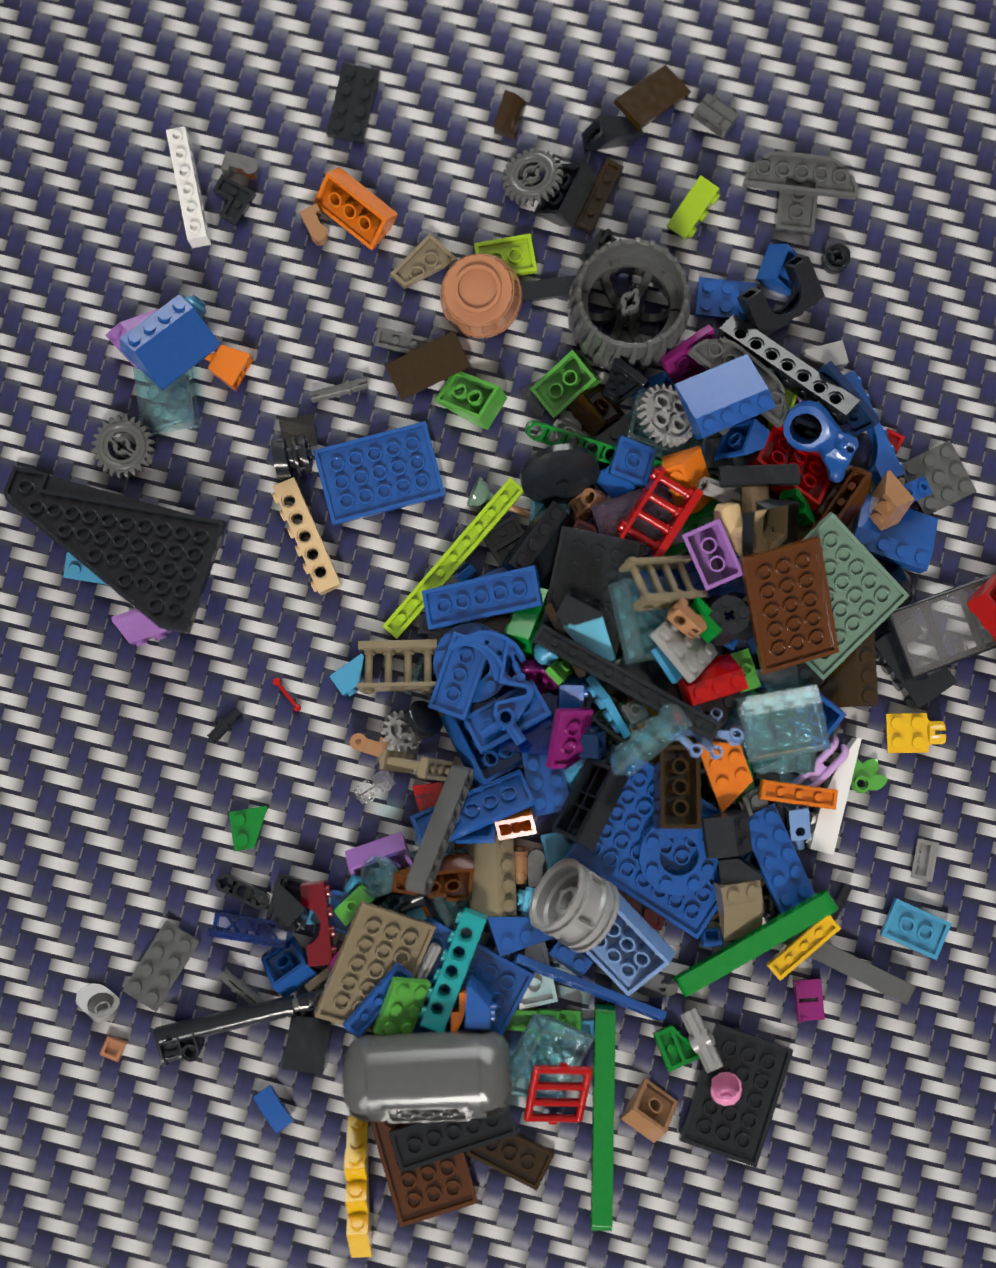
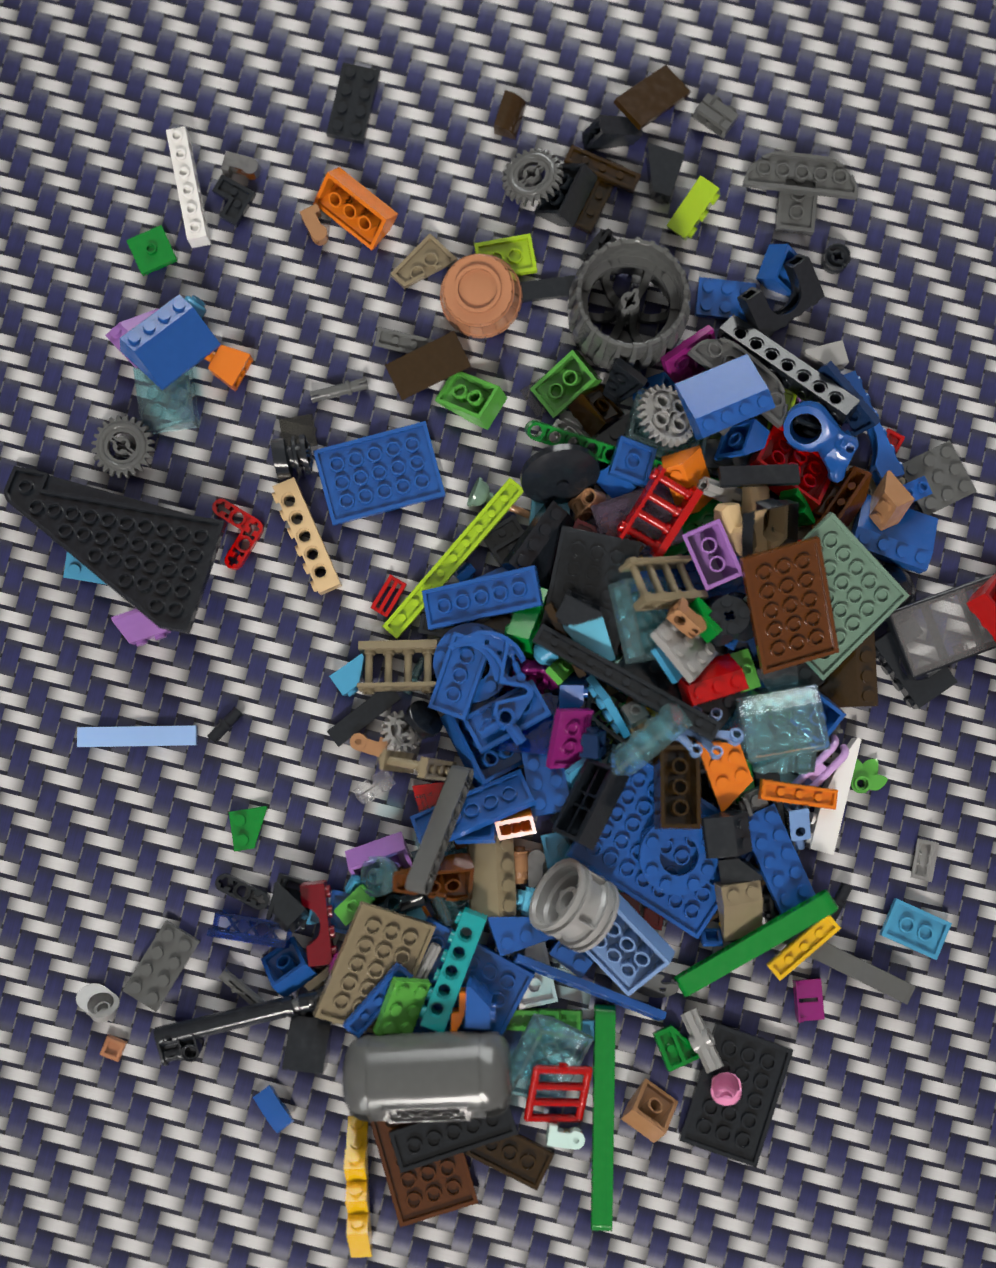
(136, 736): none -> light blue tile
(152, 250): none -> green plate
(244, 526): none -> red beam
(277, 682): red hinge -> none
(362, 716): none -> black tile
(381, 593): none -> red tile
(563, 1137): none -> light aqua leg
(605, 169): none -> dark brown tile
(662, 171): none -> black slope
(912, 733): yellow plate -> none

